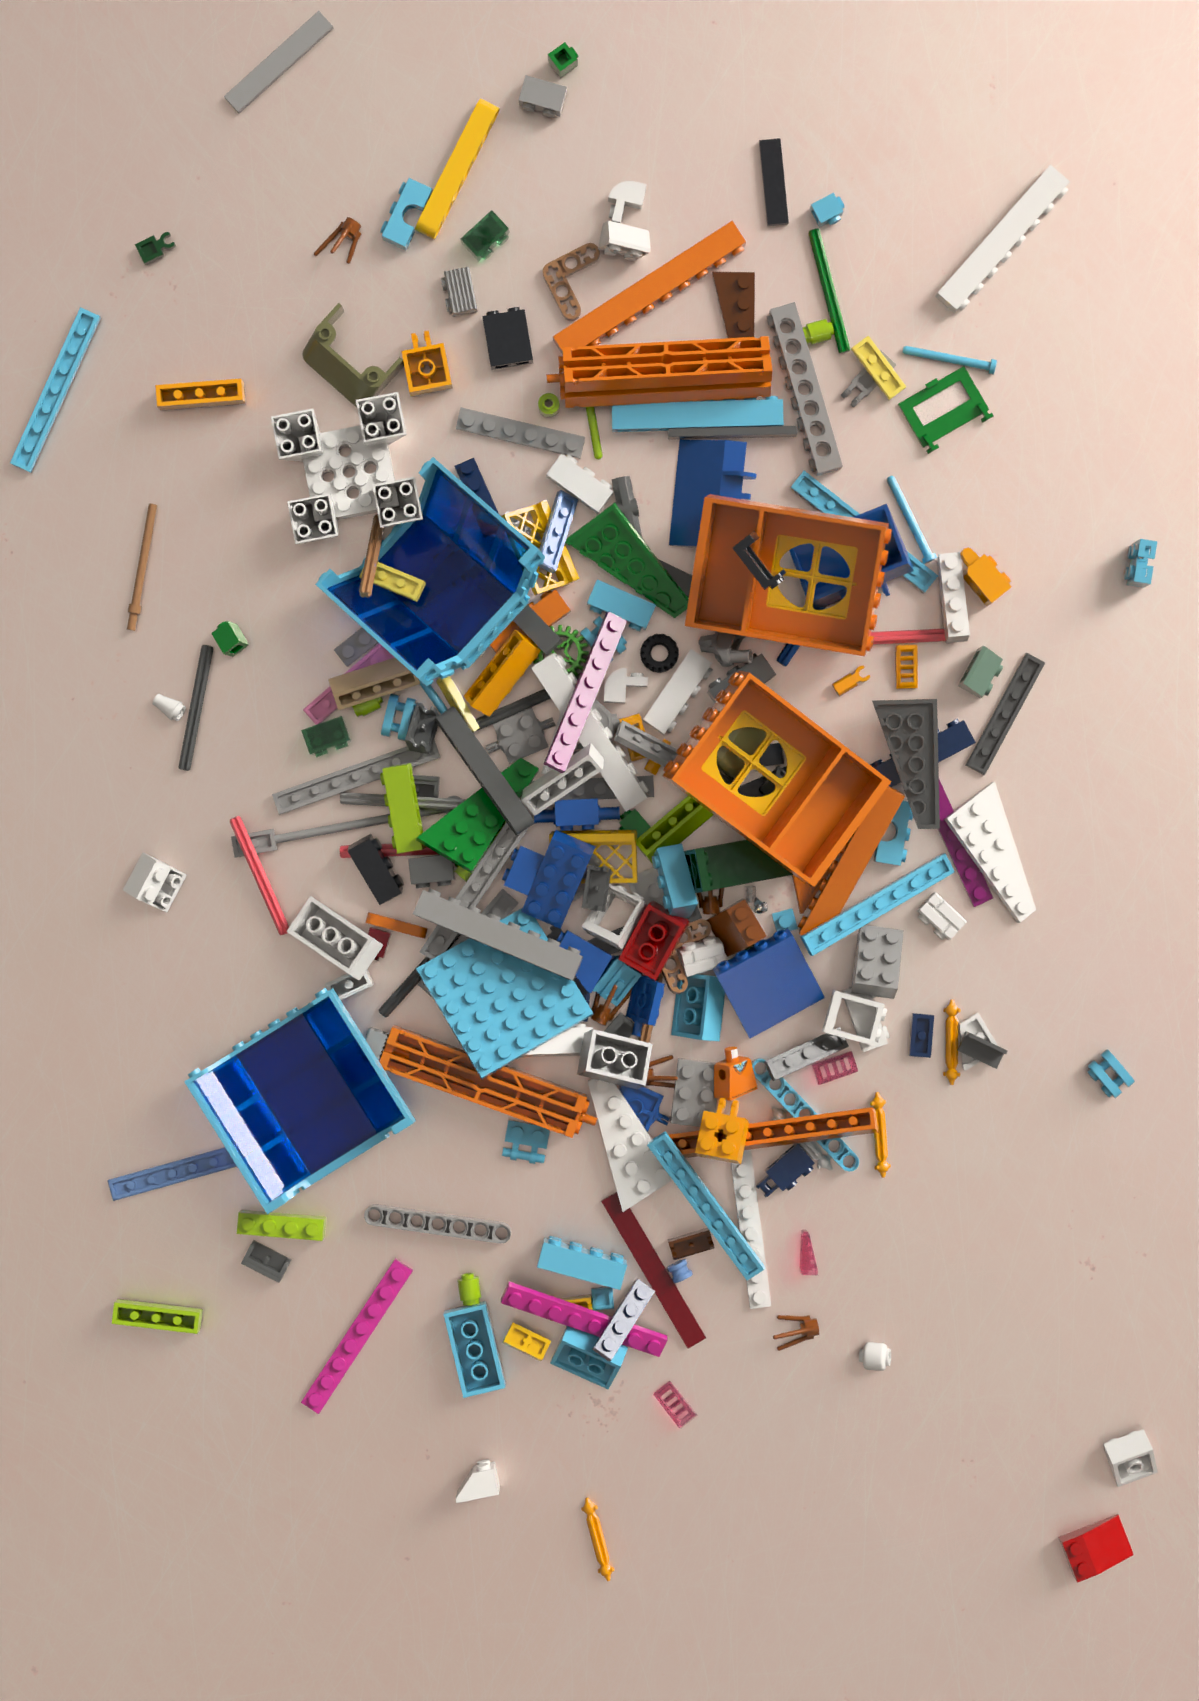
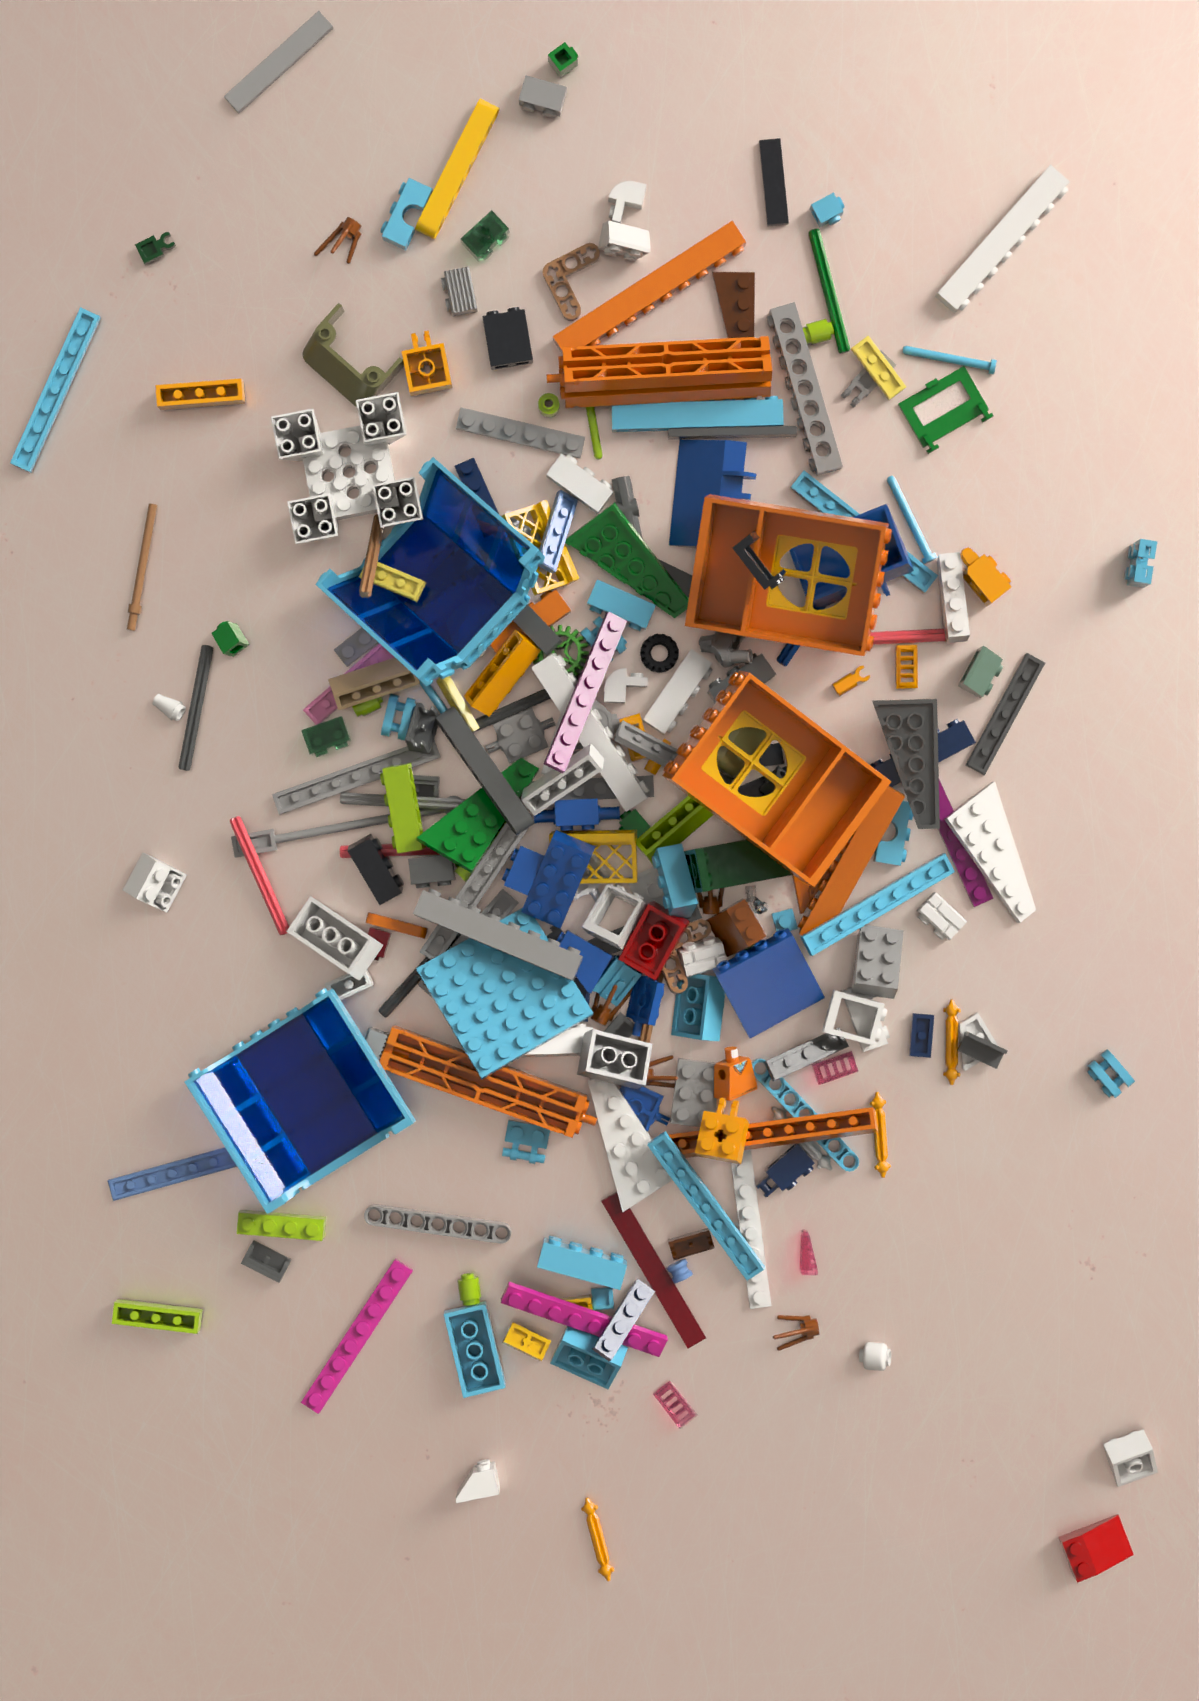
(596, 888): dark grey hinge -> none

